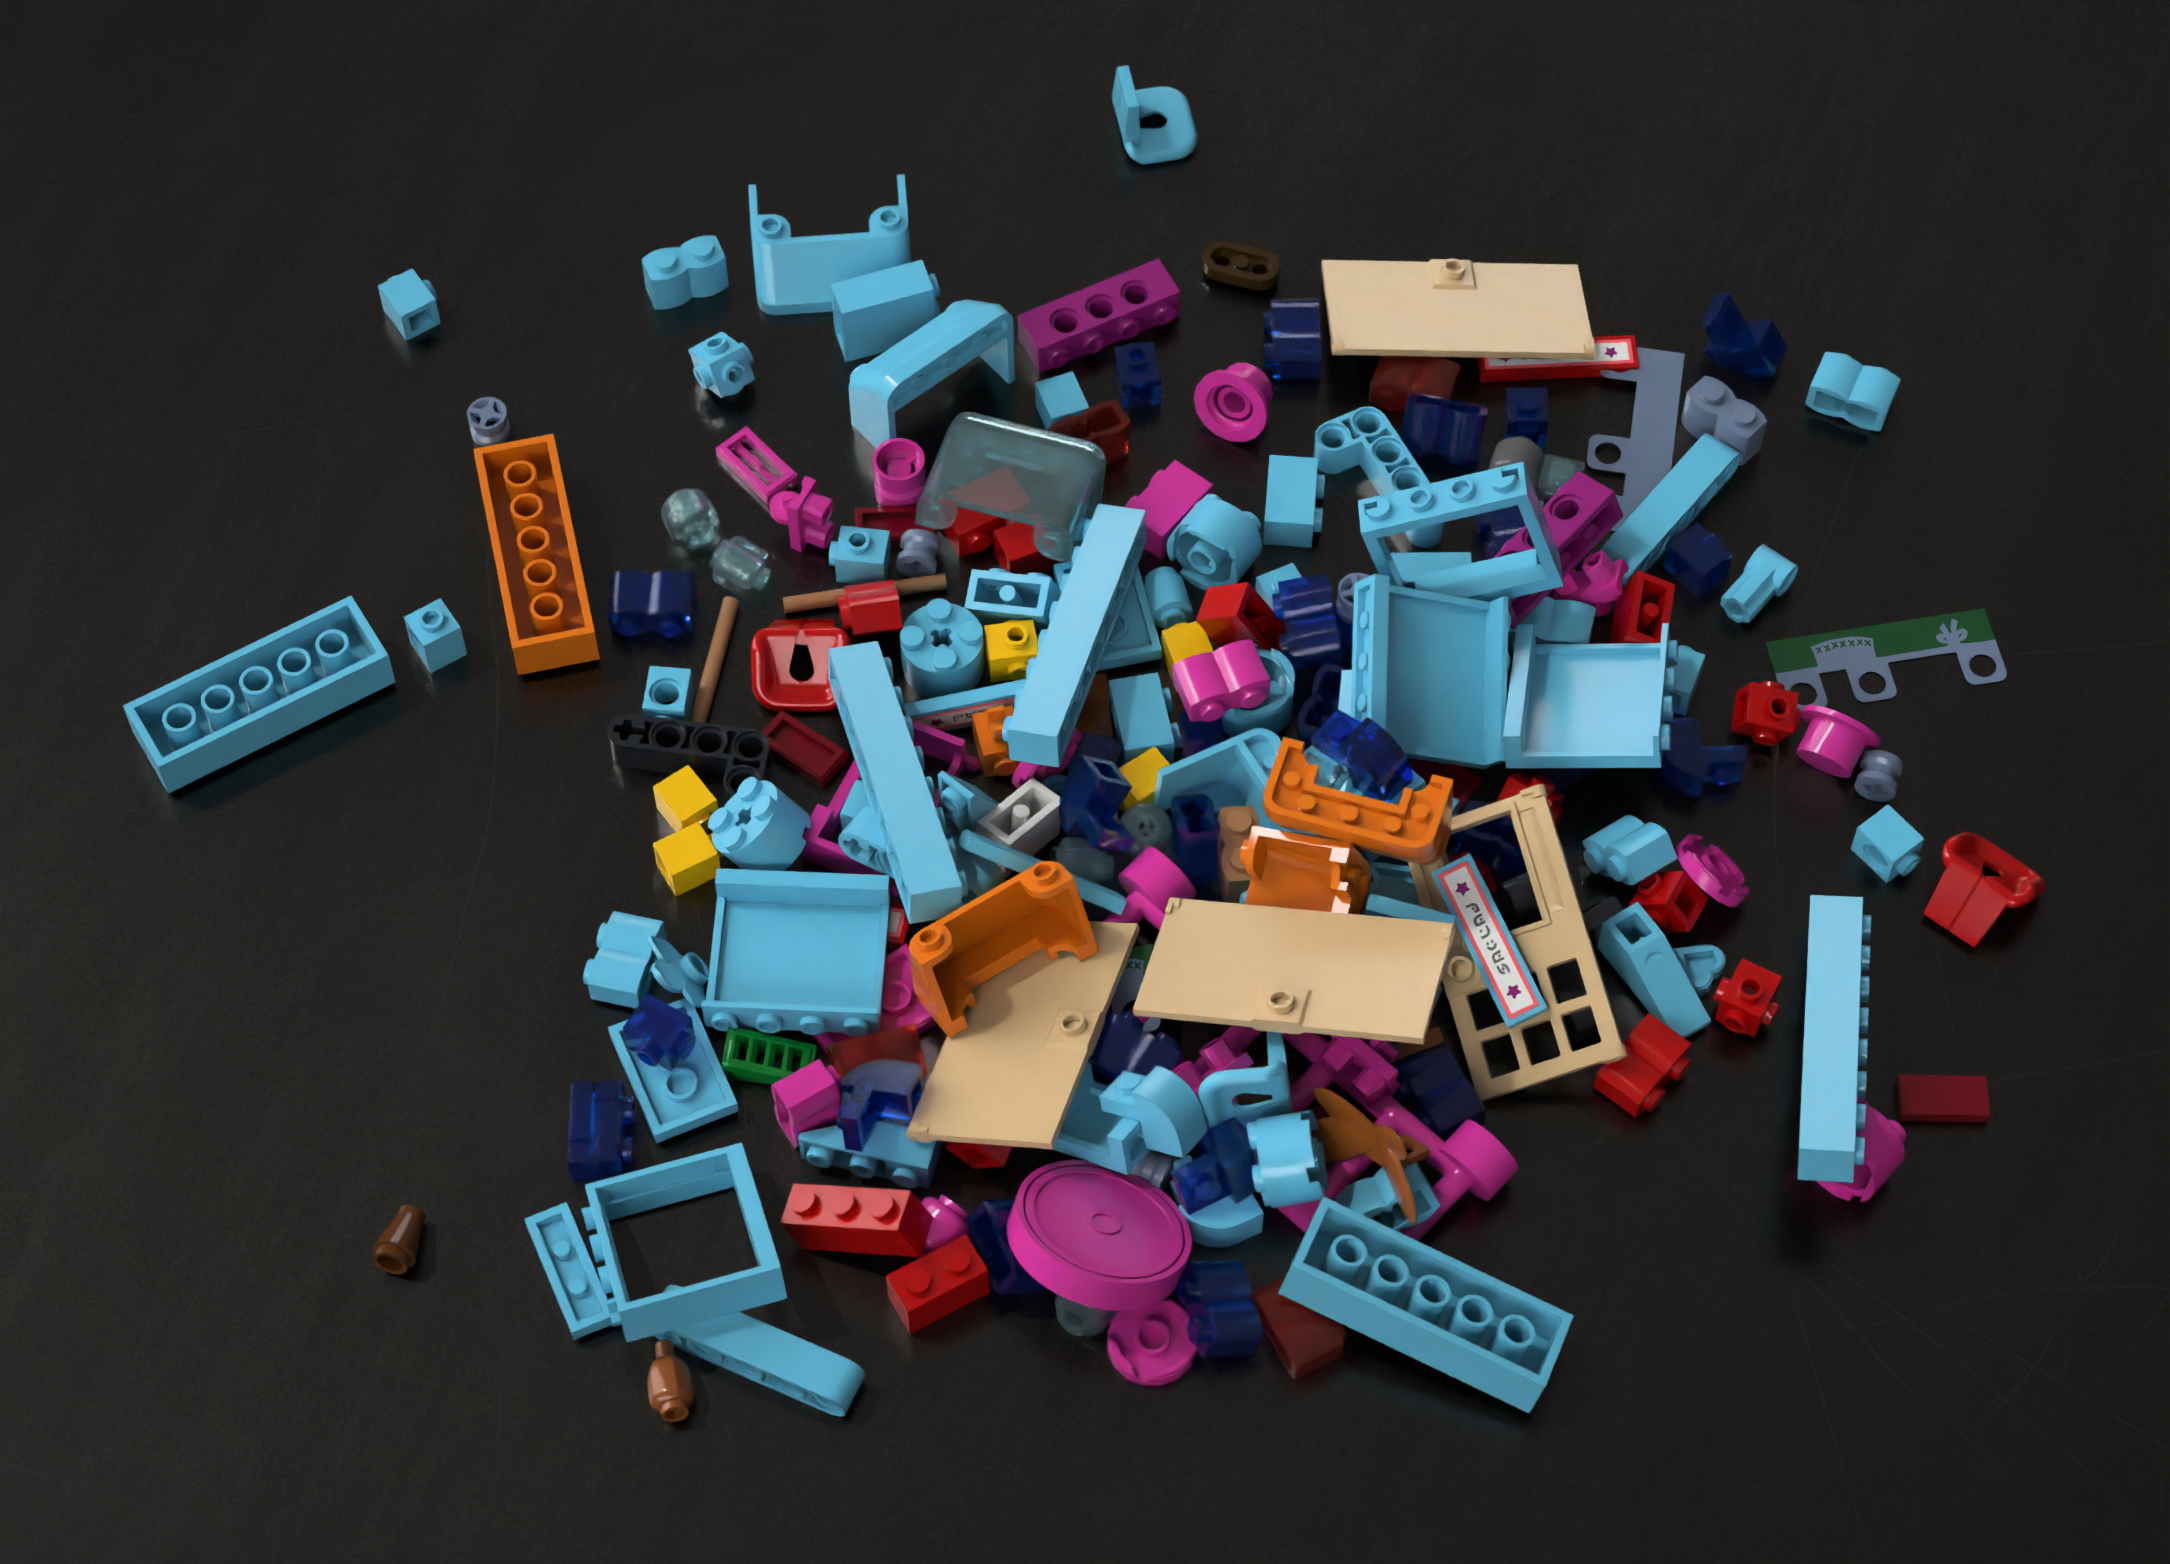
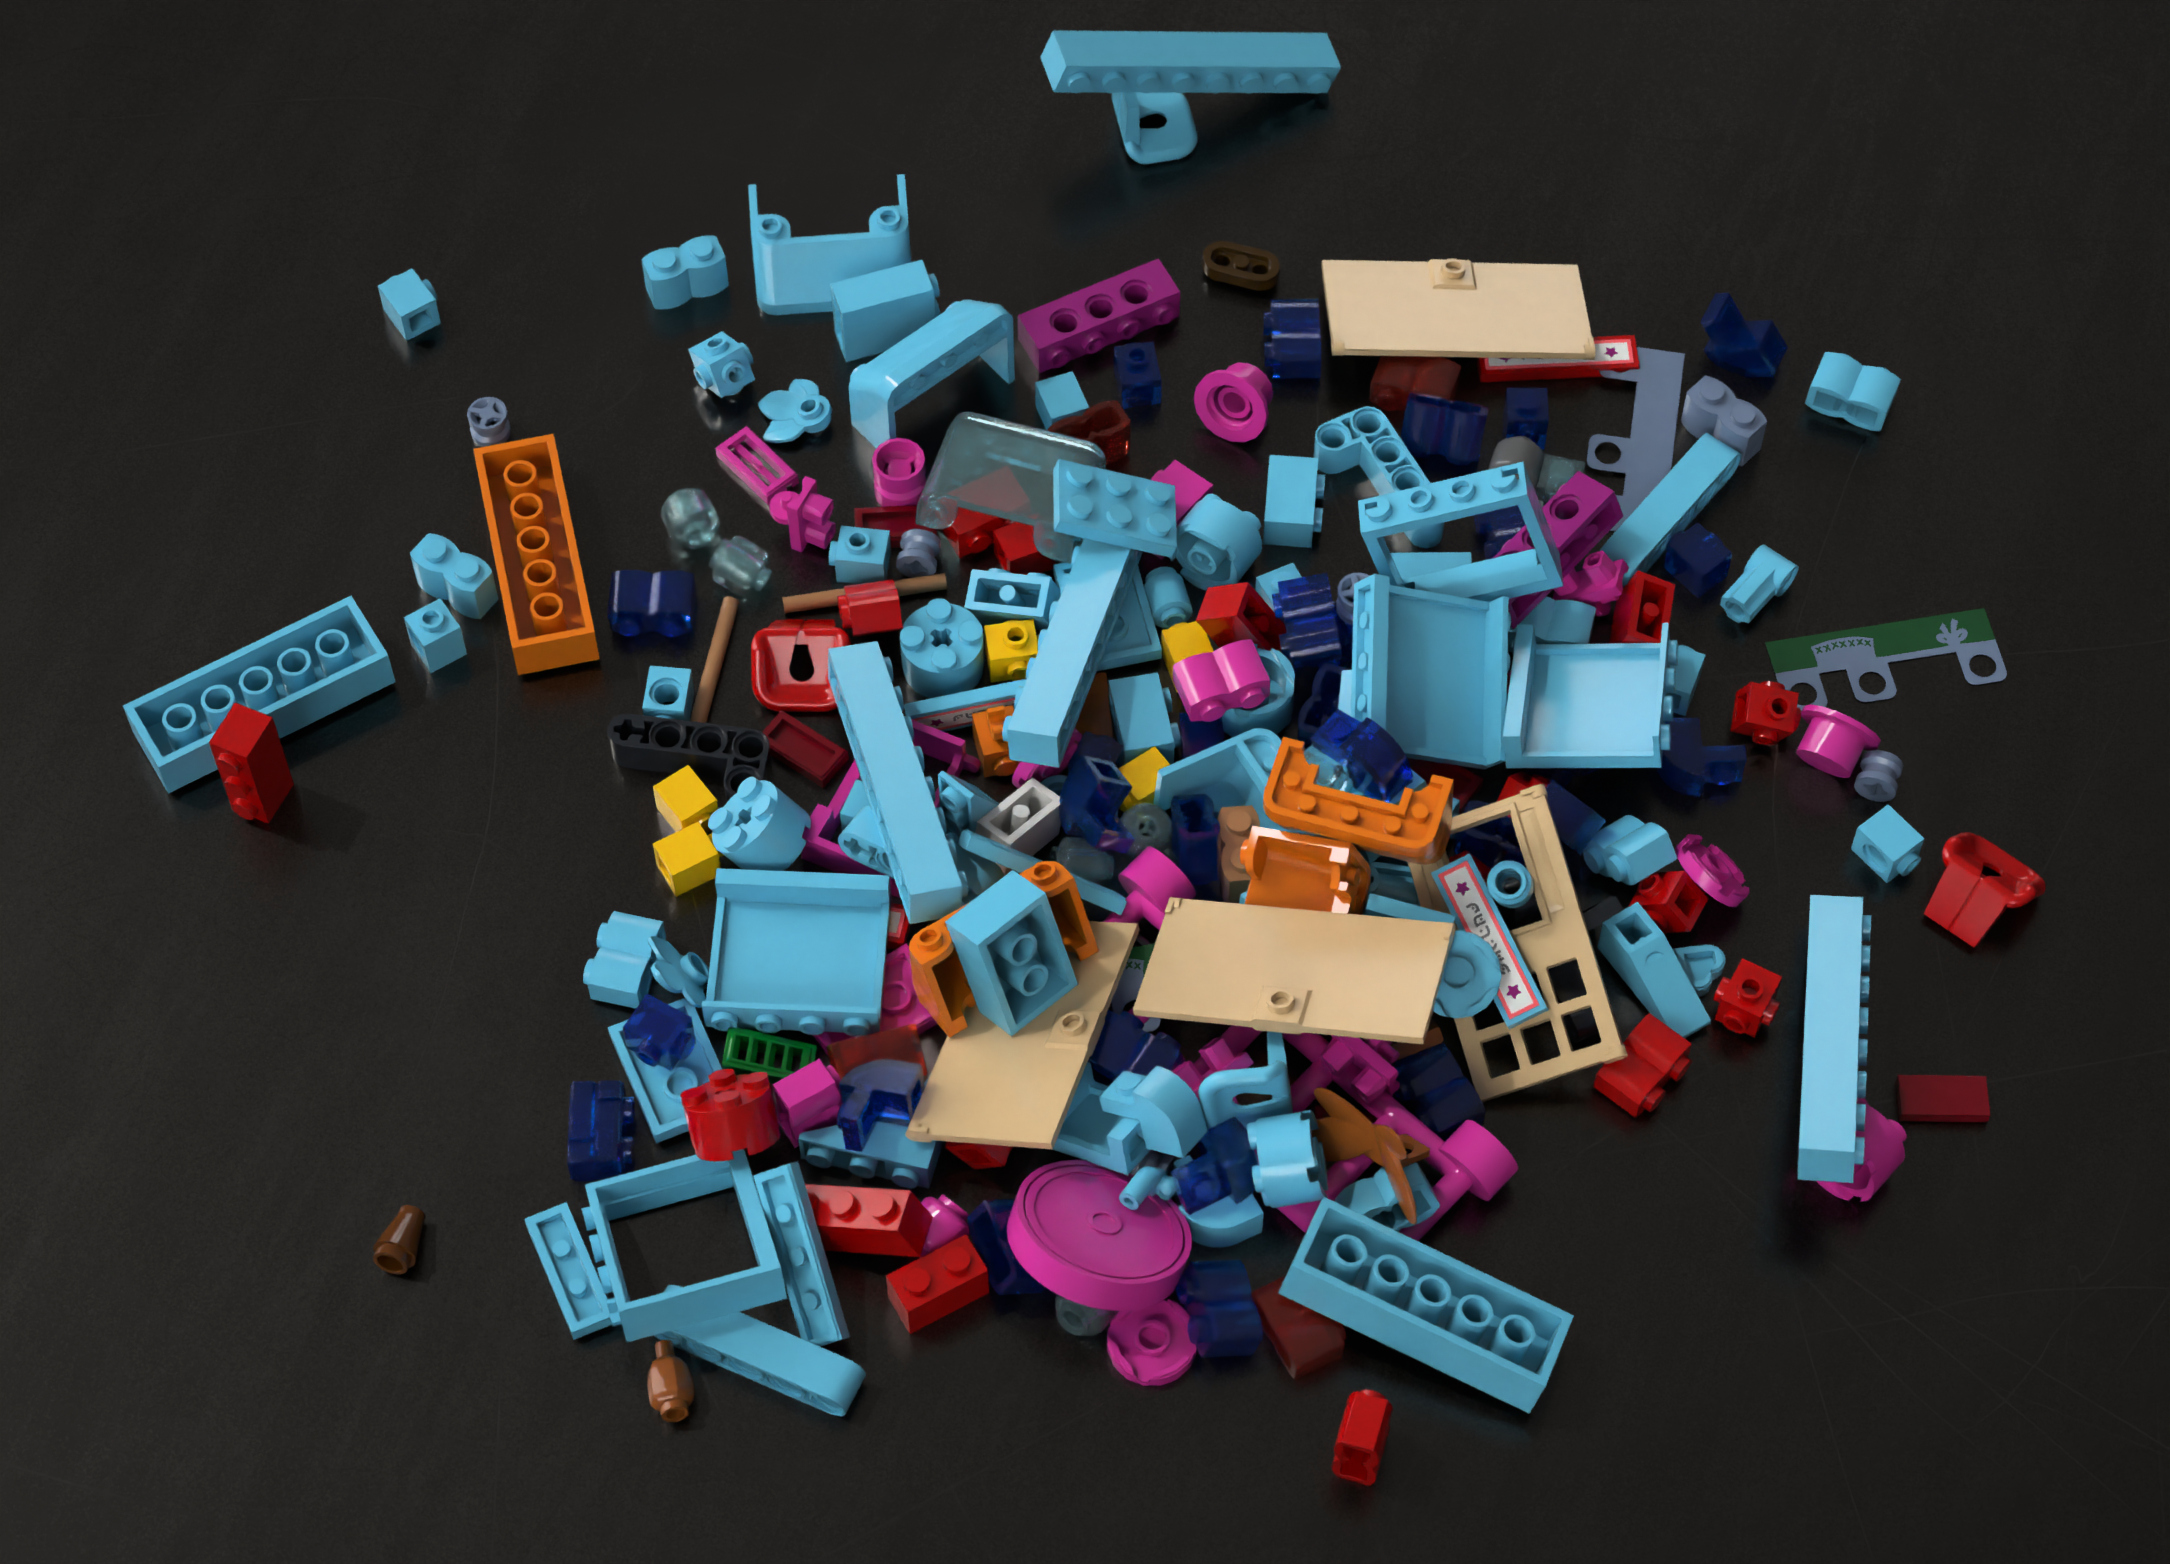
(251, 763): none -> red brick
(454, 576): none -> medium azure brick
(731, 1115): none -> red brick
(795, 411): none -> medium azure plate
(801, 1255): none -> medium azure tile
(1012, 952): none -> medium azure brick
(1114, 508): none -> medium azure plate
(1146, 1182): none -> medium azure arm
(1189, 62): none -> medium azure brick
(1362, 1437): none -> red brick
(1469, 977): none -> medium azure tile
(1500, 874): none -> medium azure brick
(1573, 819): none -> clear blue brick

